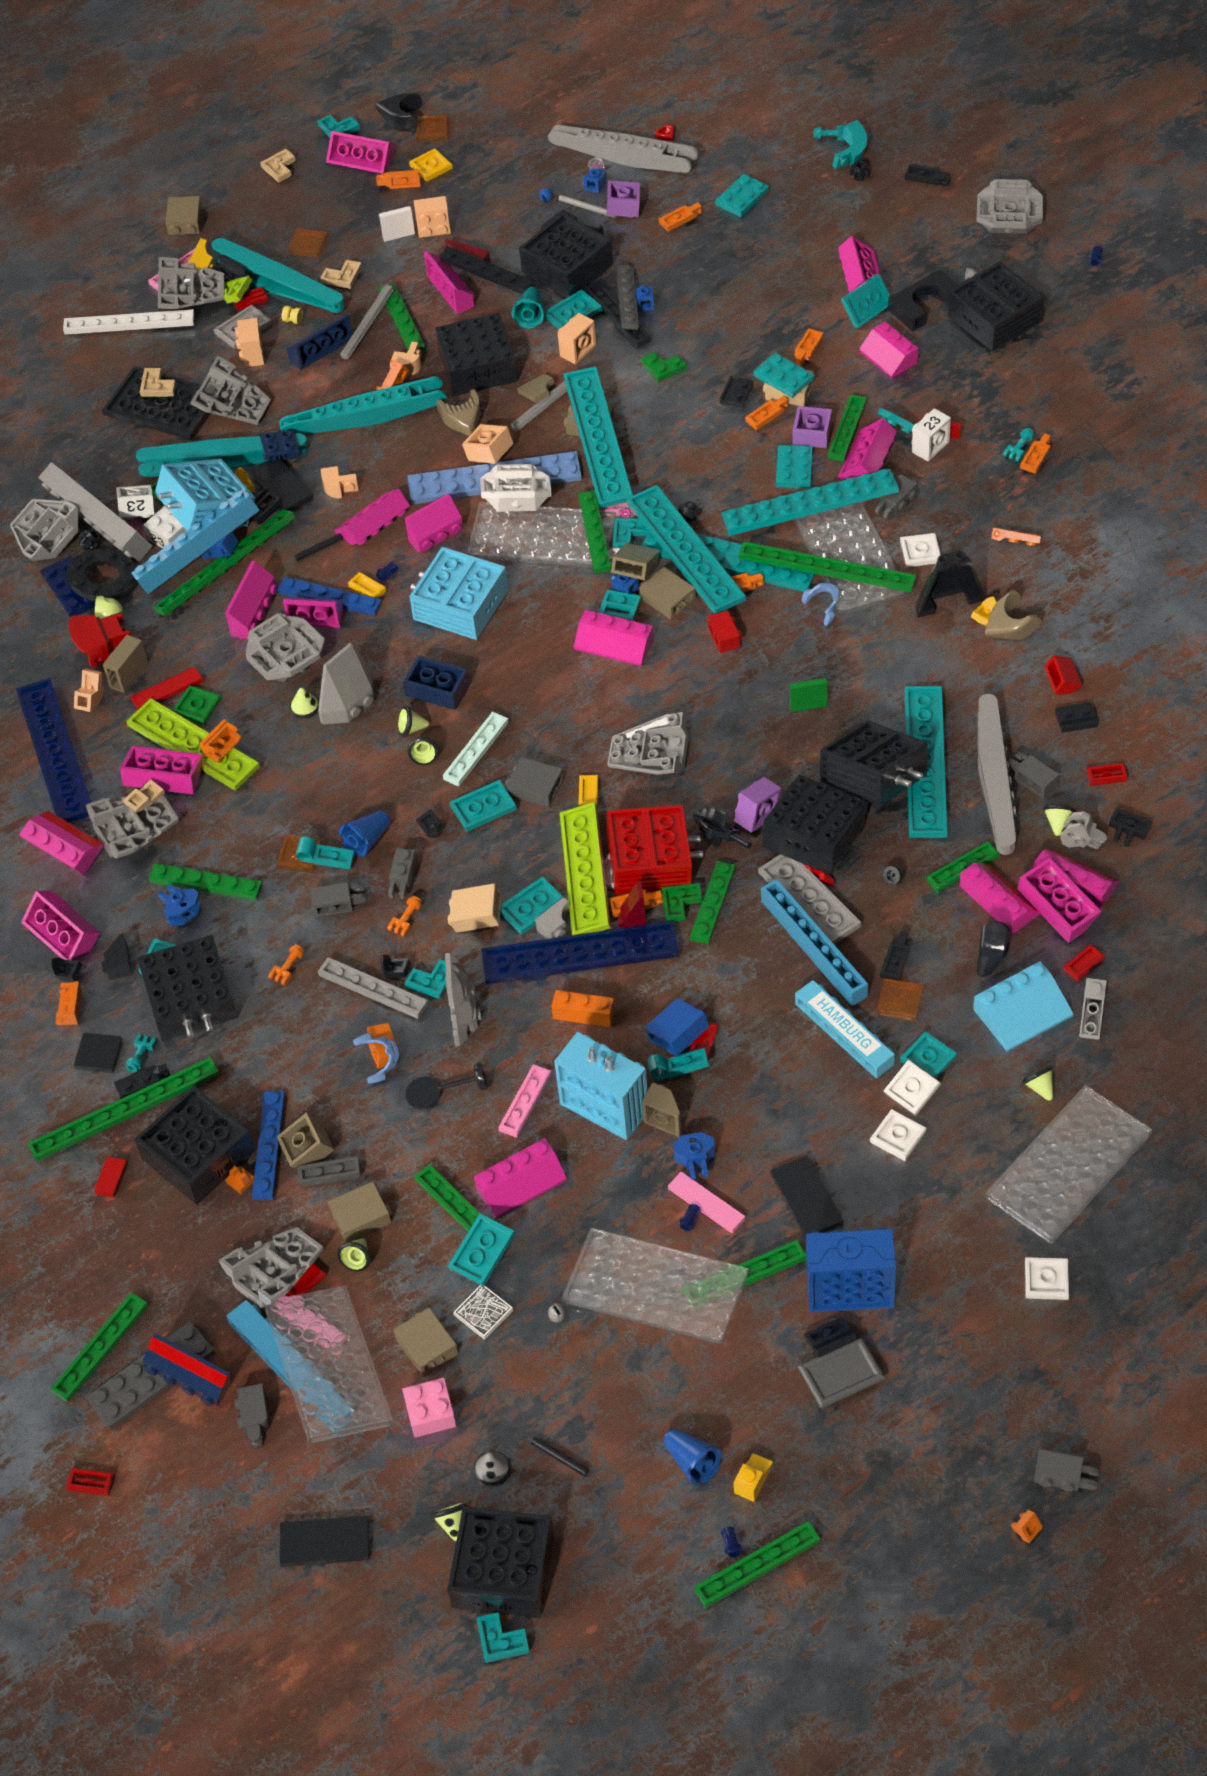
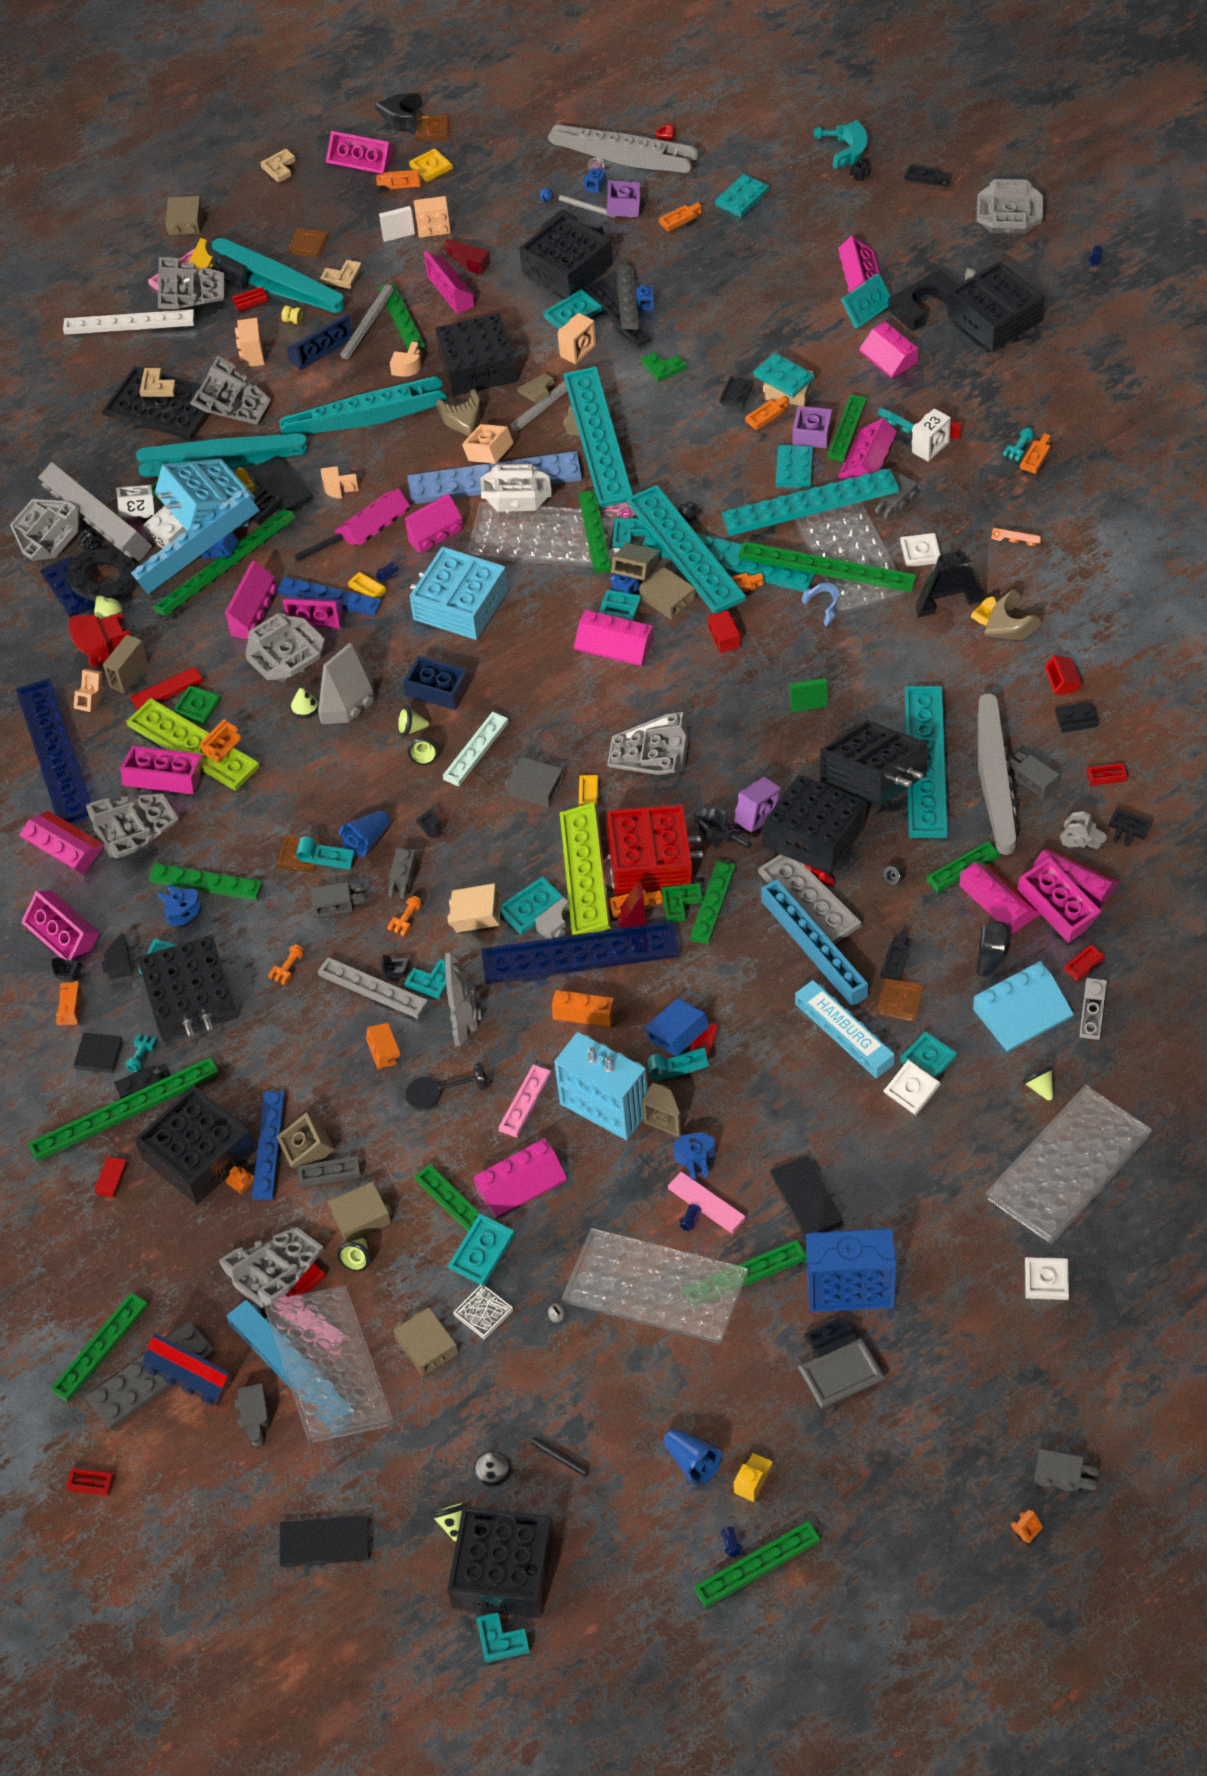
(142, 798): tan slope -> none
(227, 332): light grey tile -> none
(236, 289): lime wing -> none
(279, 444): dark blue hinge -> none
(346, 126): teal plate -> none
(391, 1050): medium blue helmet -> none
(395, 376): orange hinge -> none
(429, 1407): bright pink brick -> none
(483, 805): teal plate -> none
(486, 270): black plate -> none
(529, 309): teal cone -> none
(808, 346): orange hinge -> none
(898, 1135): white tile -> none
(1057, 816): yellowish green hat -> none

